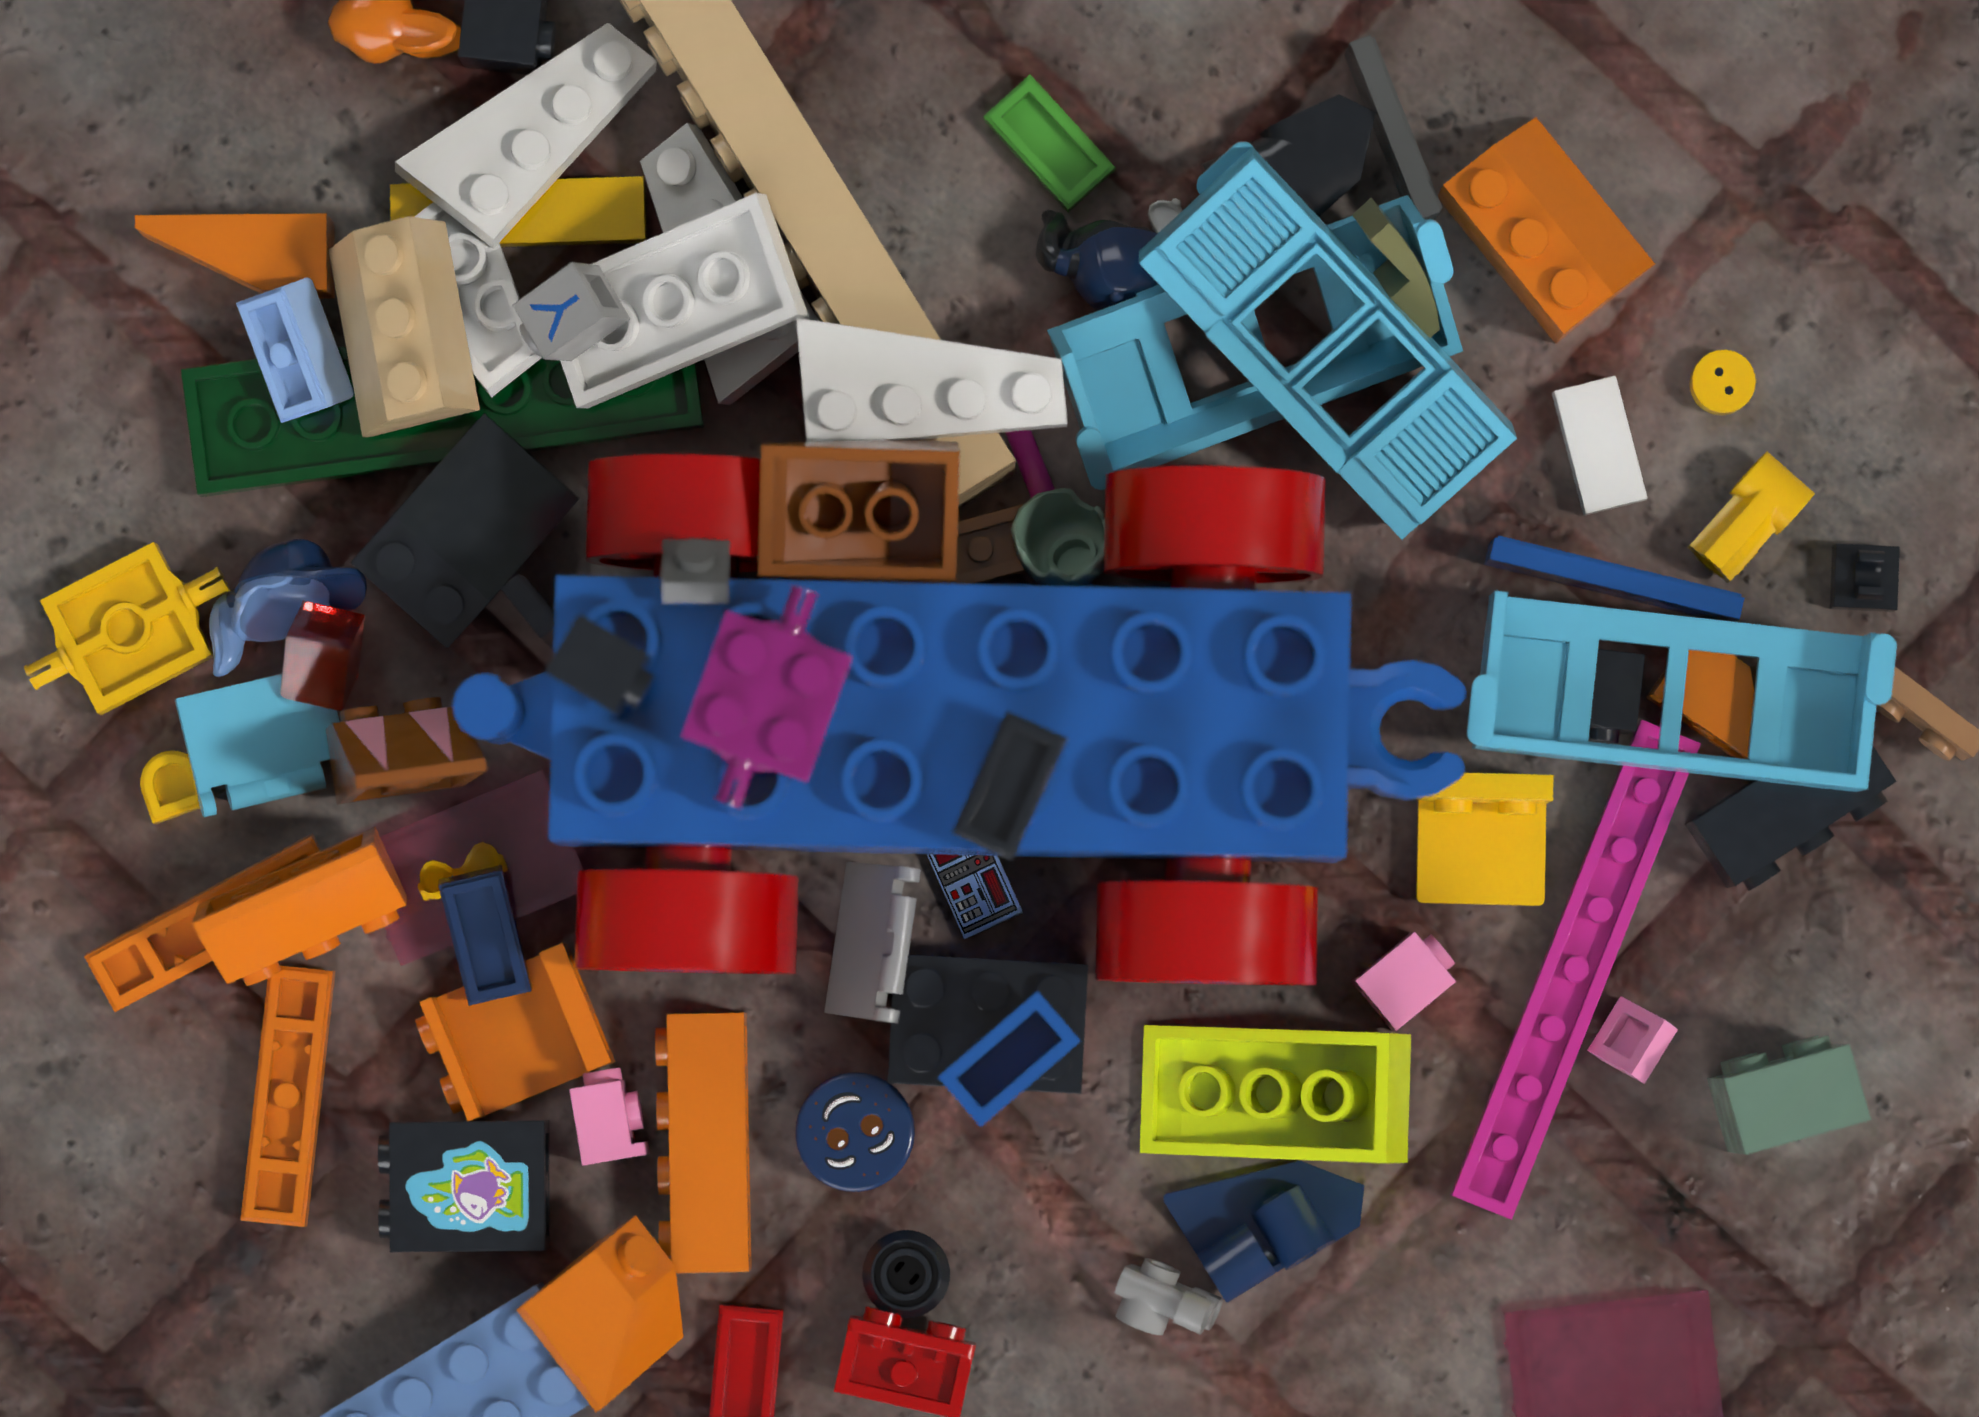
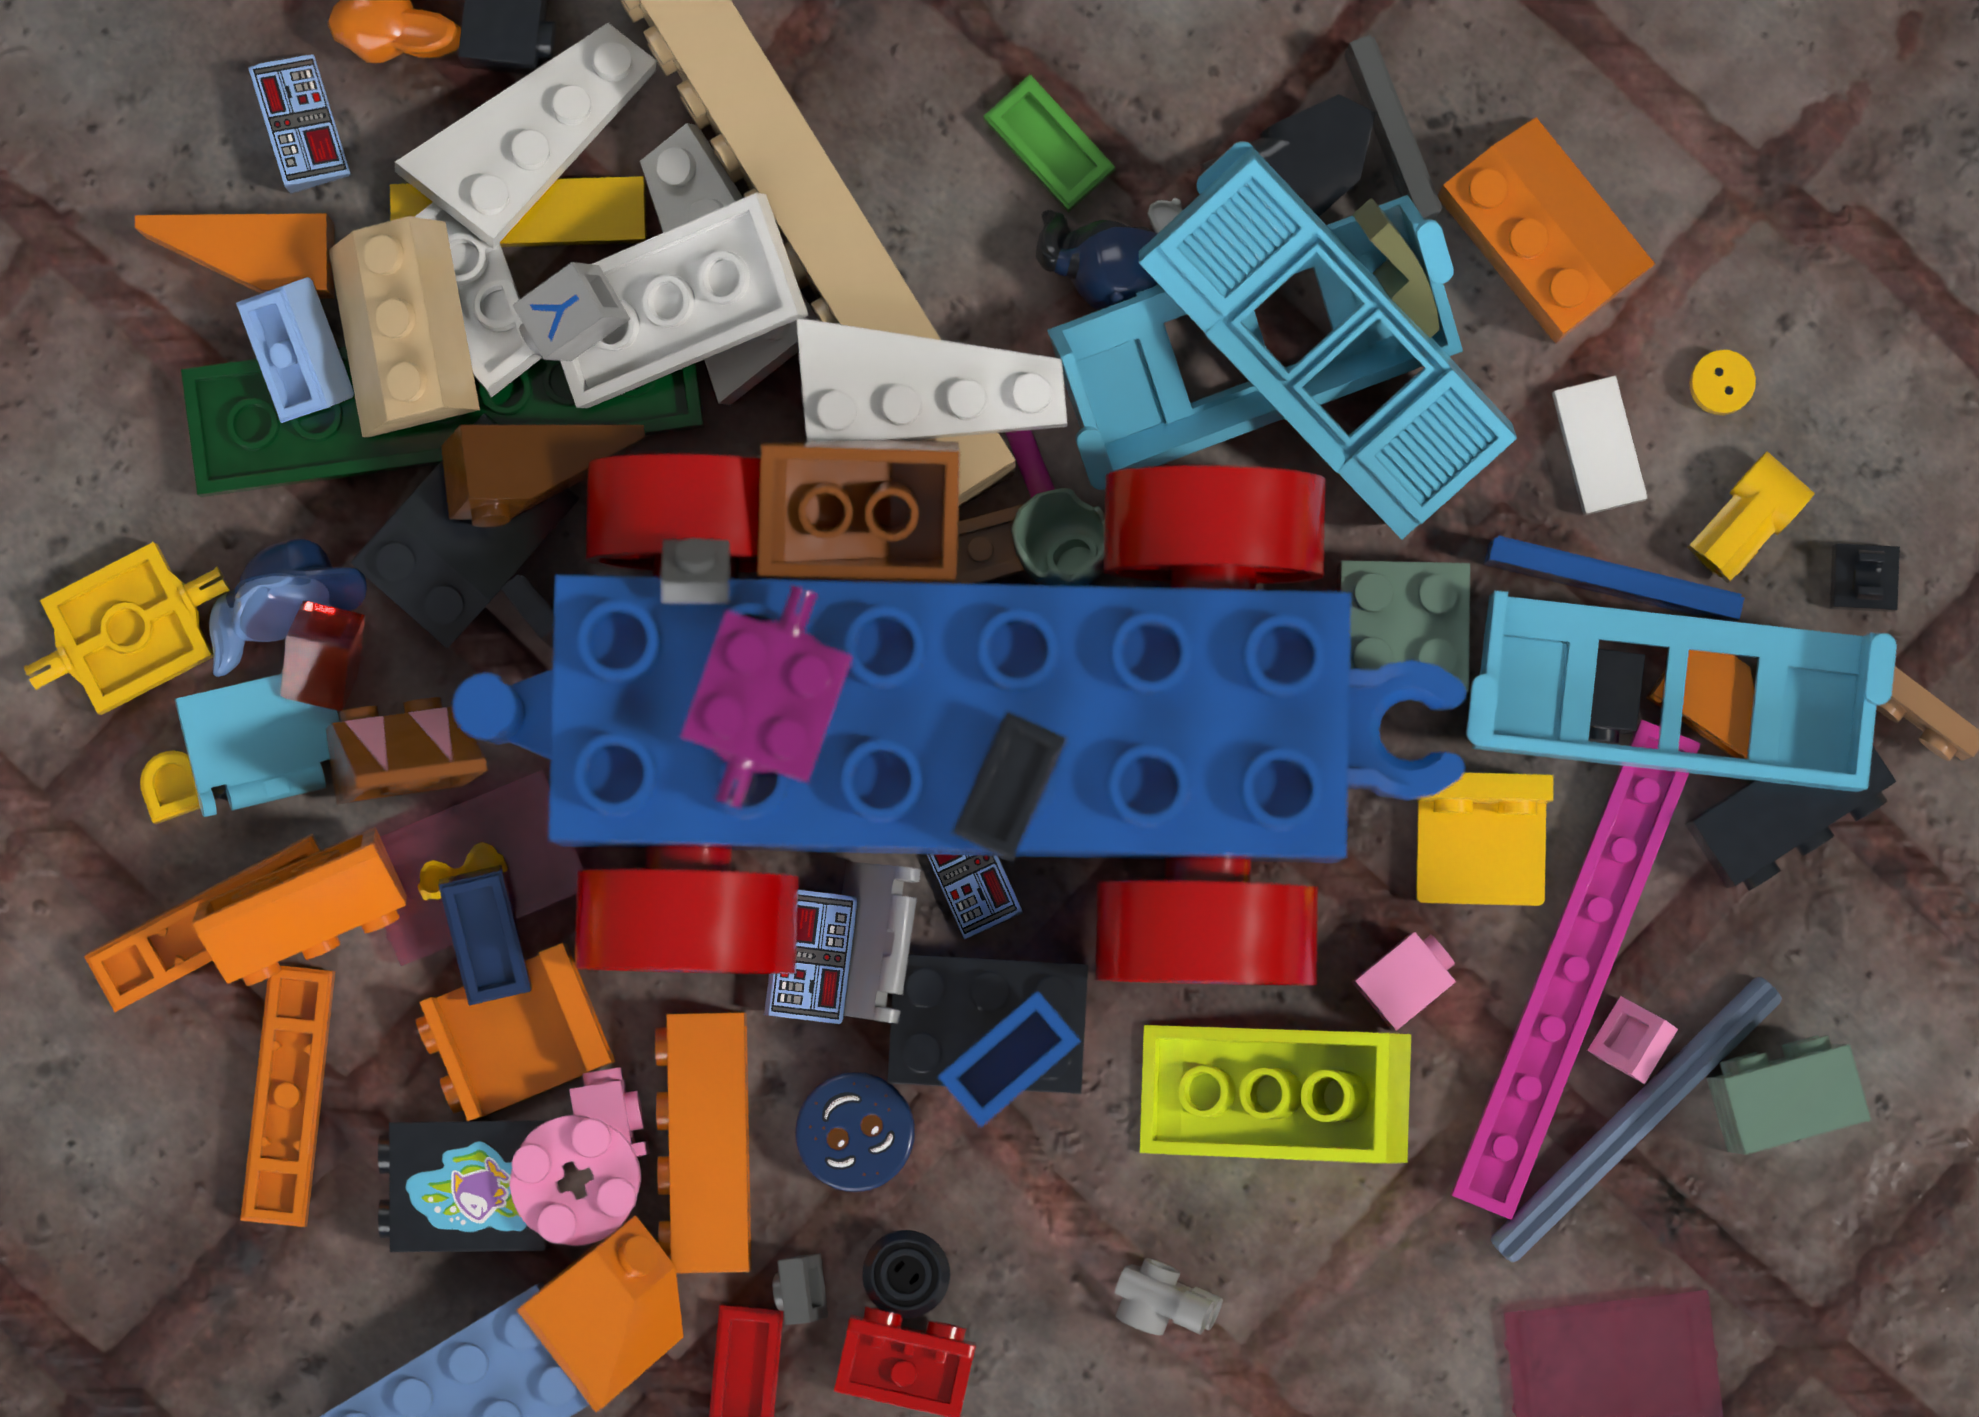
(299, 122): none -> slope
(511, 468): none -> reddish brown slope
(589, 1145): none -> bright pink plate
(602, 666): black brick -> none
(800, 1289): none -> dark grey plate
(822, 961): none -> slope
(1265, 1221): dark blue panel -> none
(1408, 613): none -> sand green brick
(1636, 1119): none -> sand blue axle

